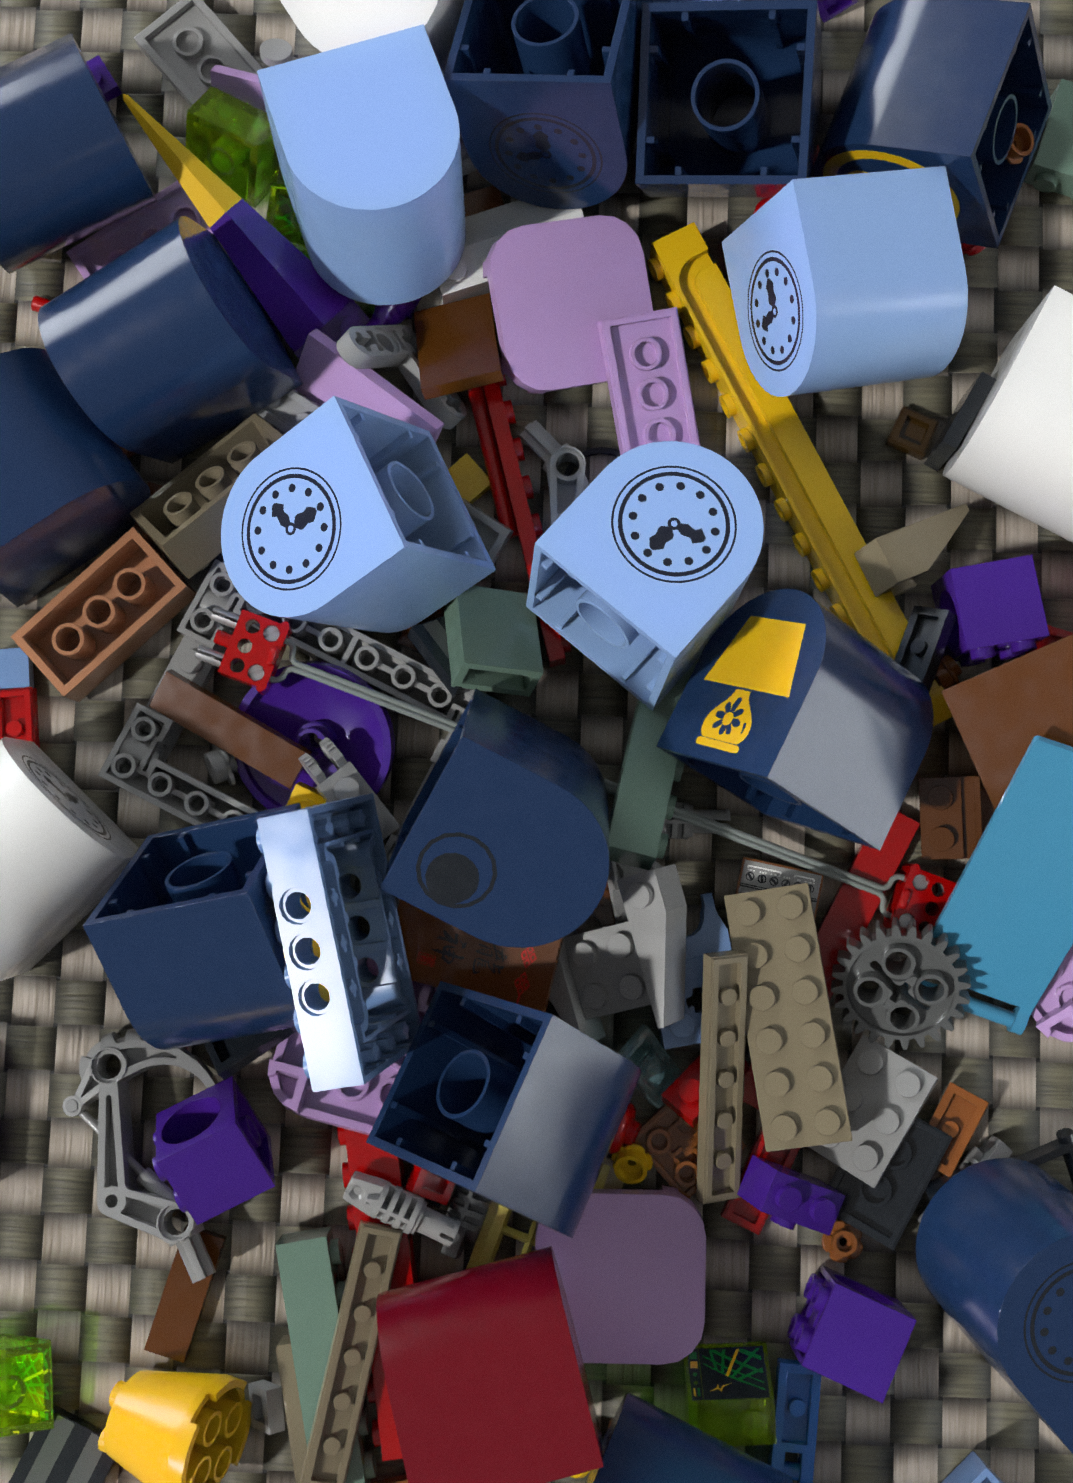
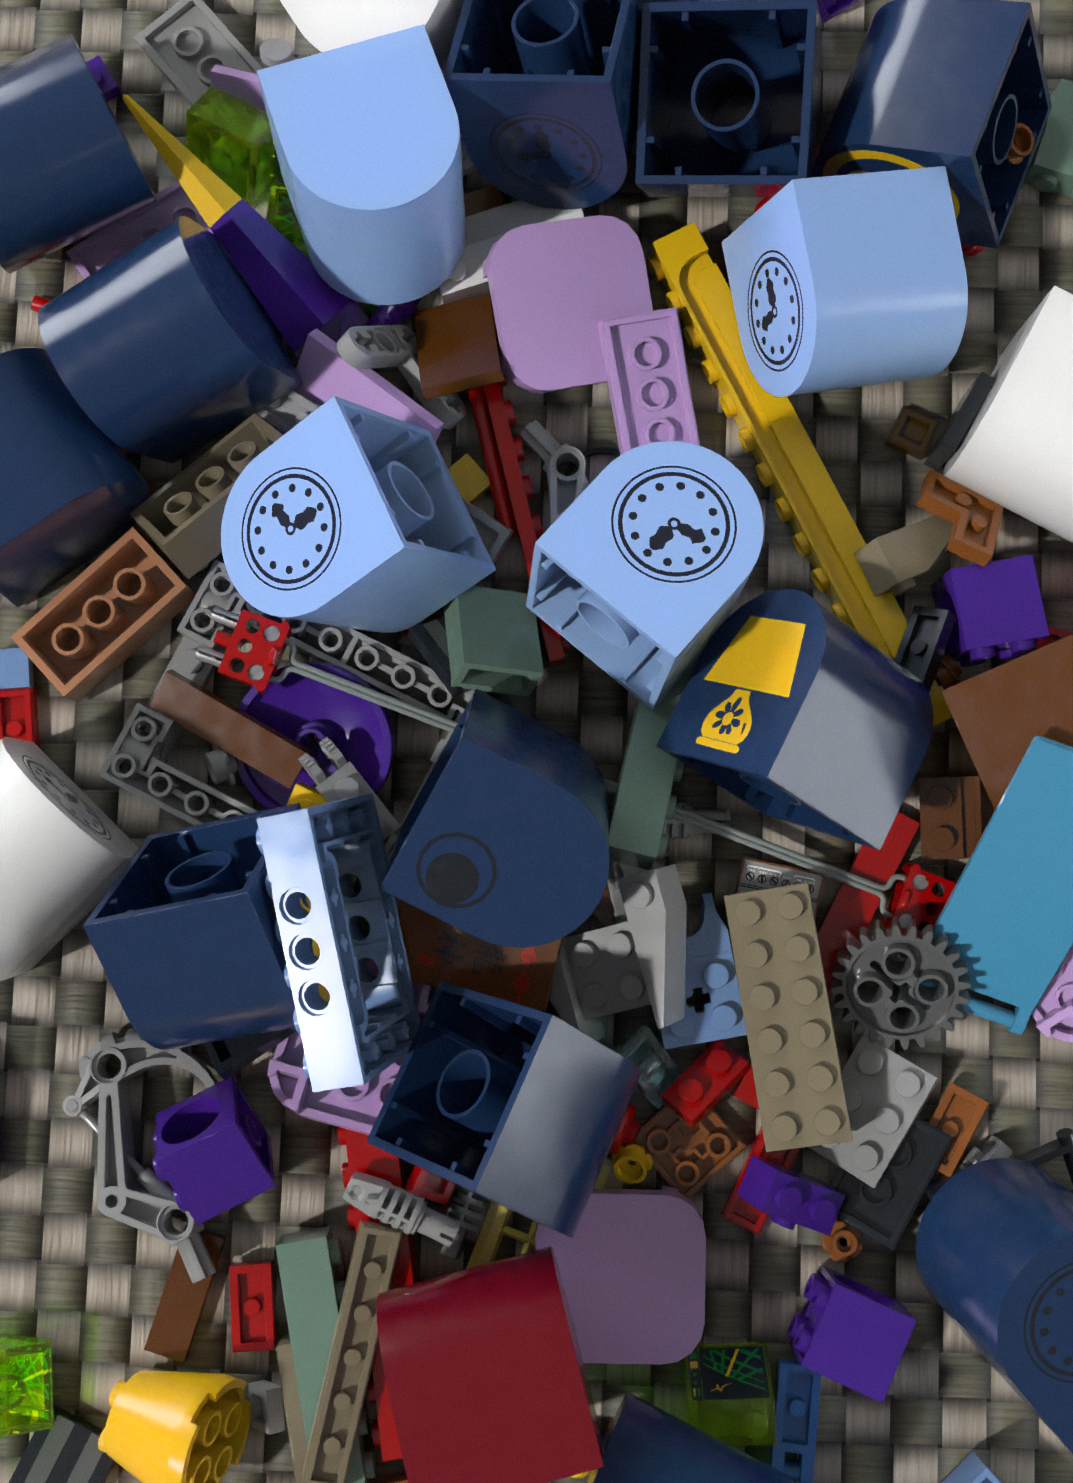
(253, 1306): none -> red plate
(721, 1075): dark tan tile -> none
(972, 515): none -> dark orange plate

